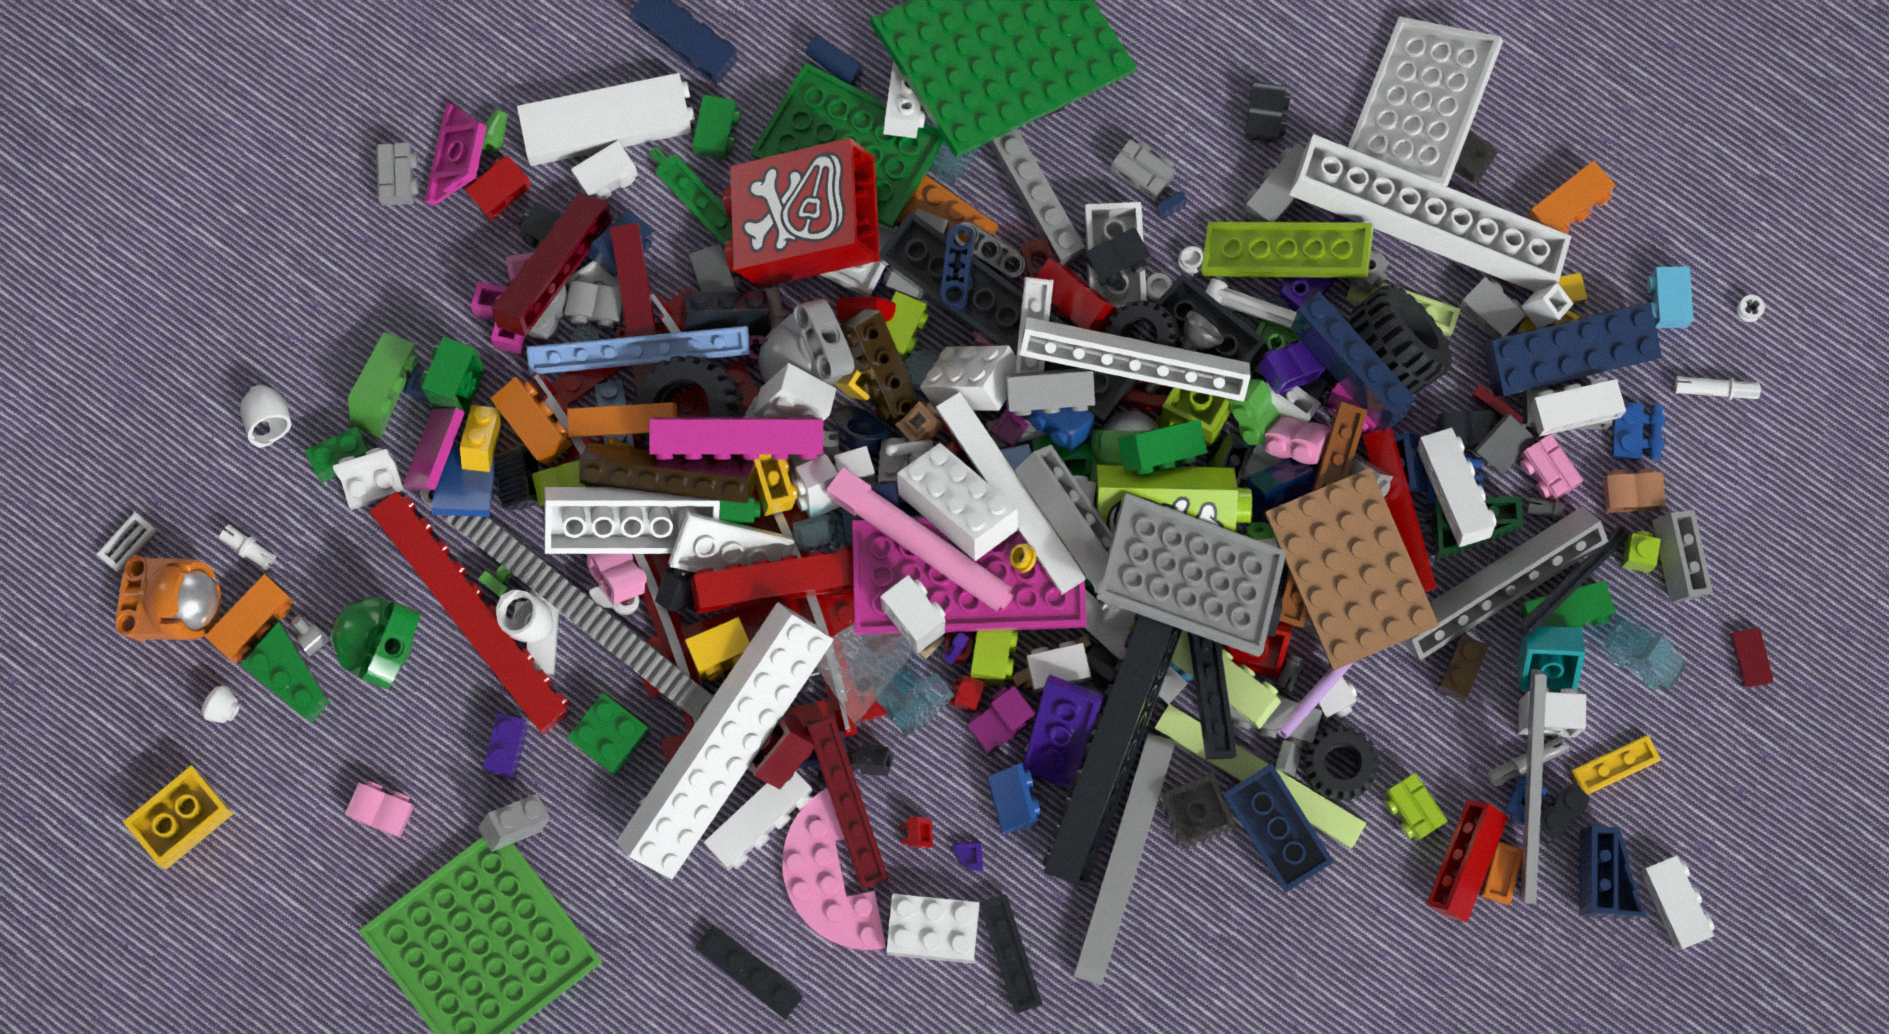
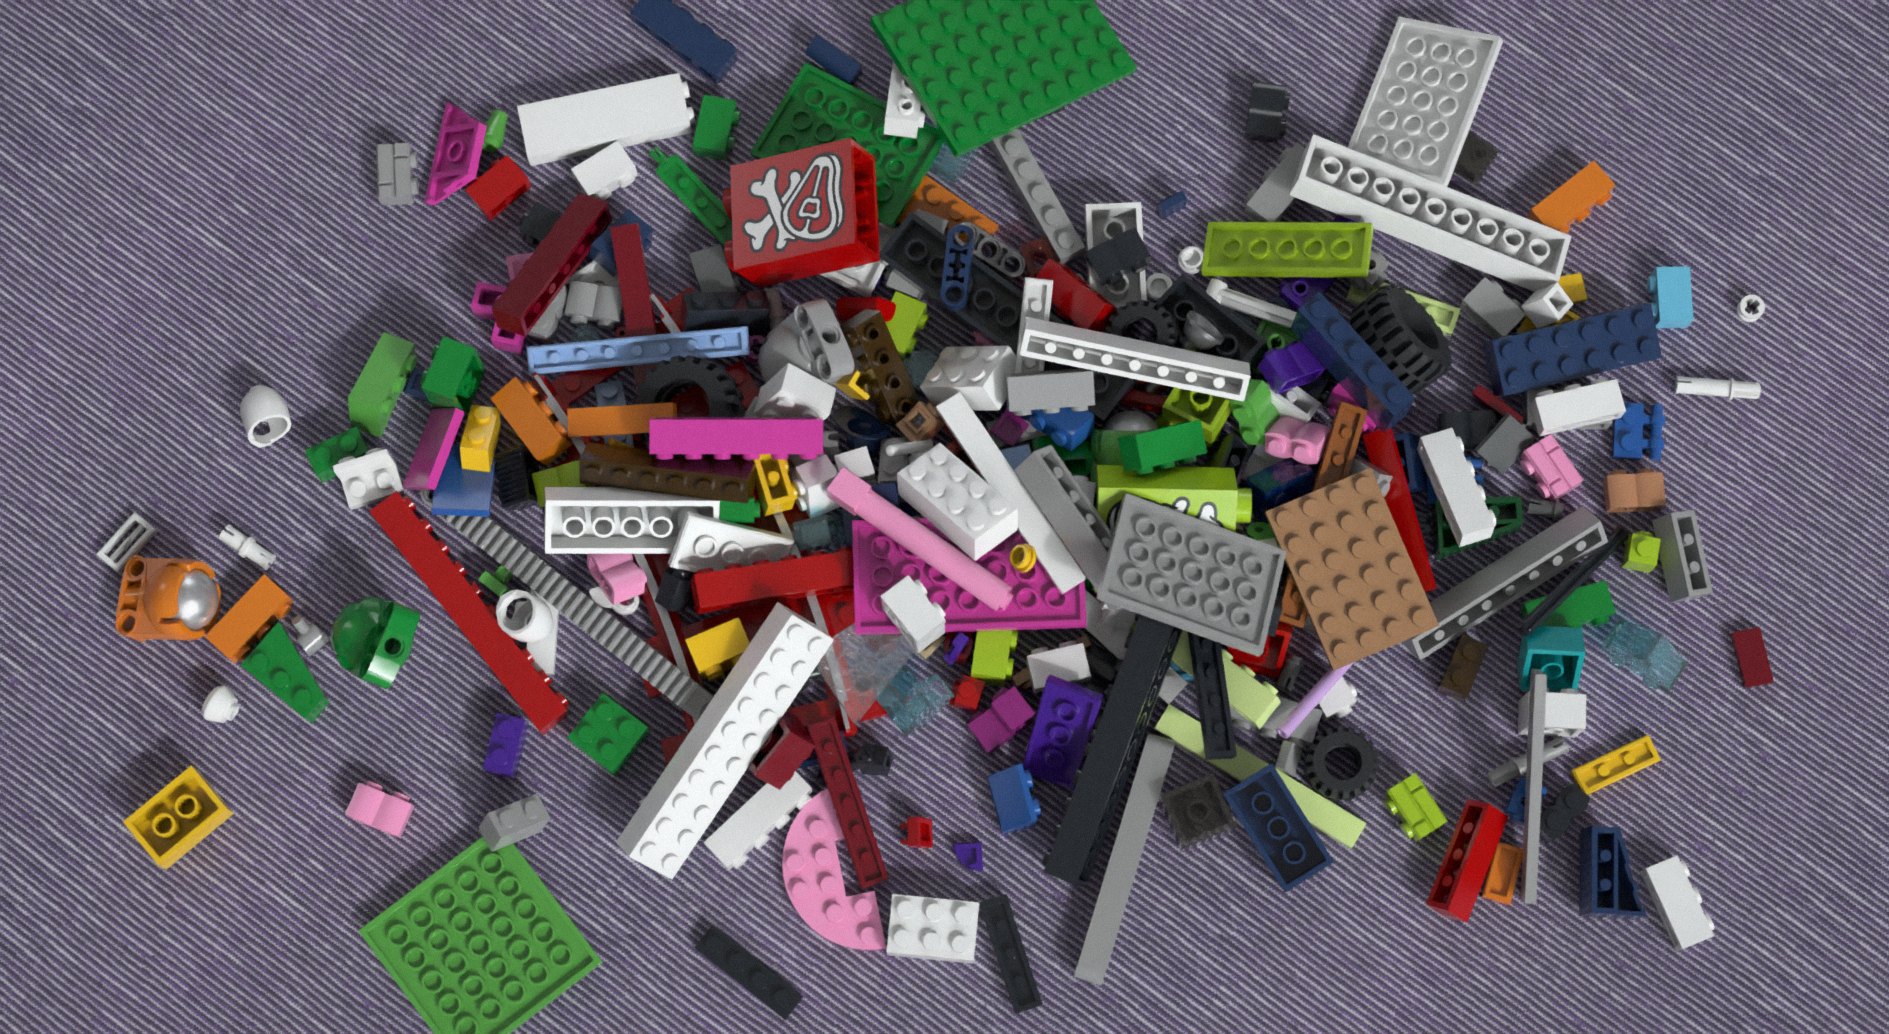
(1143, 169): light grey brick -> none

